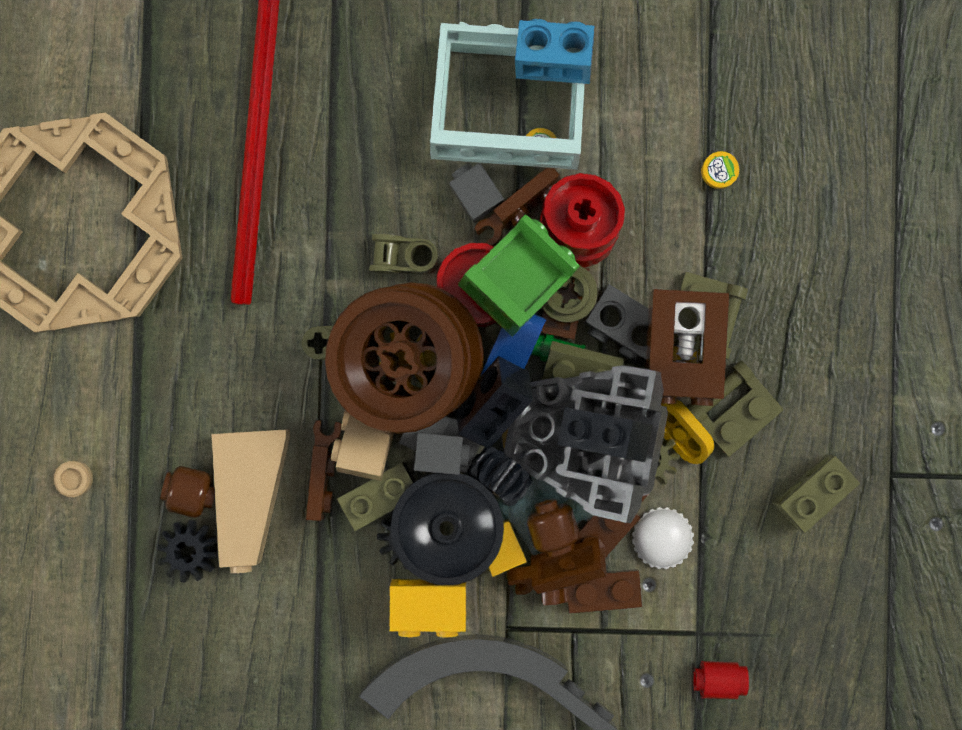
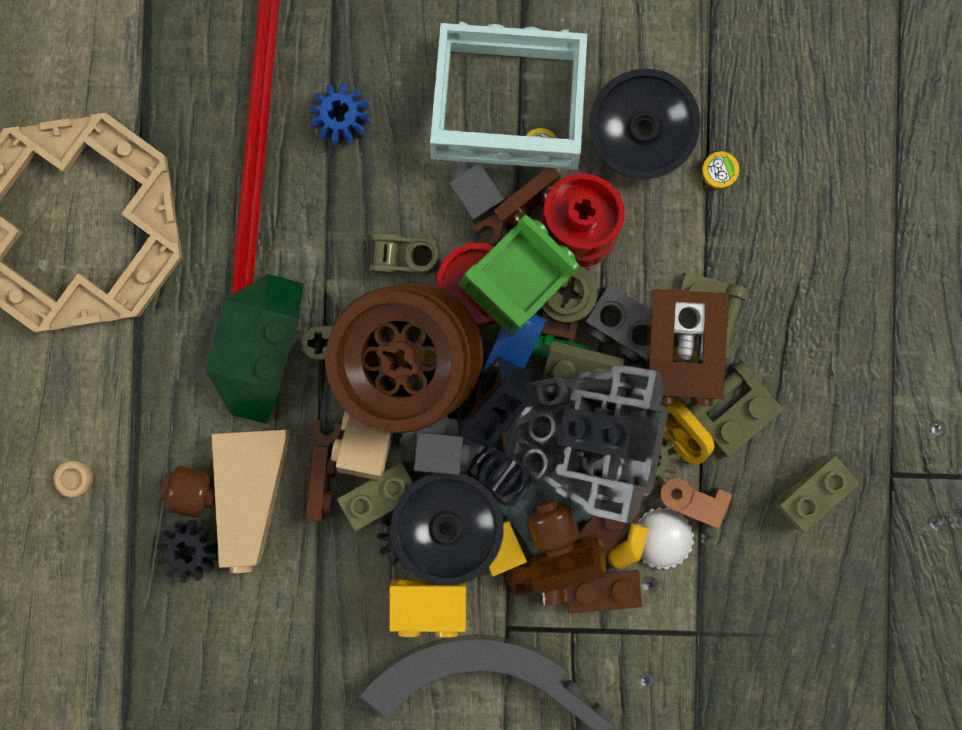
(254, 345): none -> dark green wedge
(327, 111): none -> blue gear
(554, 60): dark azure brick -> none
(629, 550): none -> yellow arm
(644, 98): none -> black dish
(682, 498): none -> nougat leg
(721, 680): red brick -> none

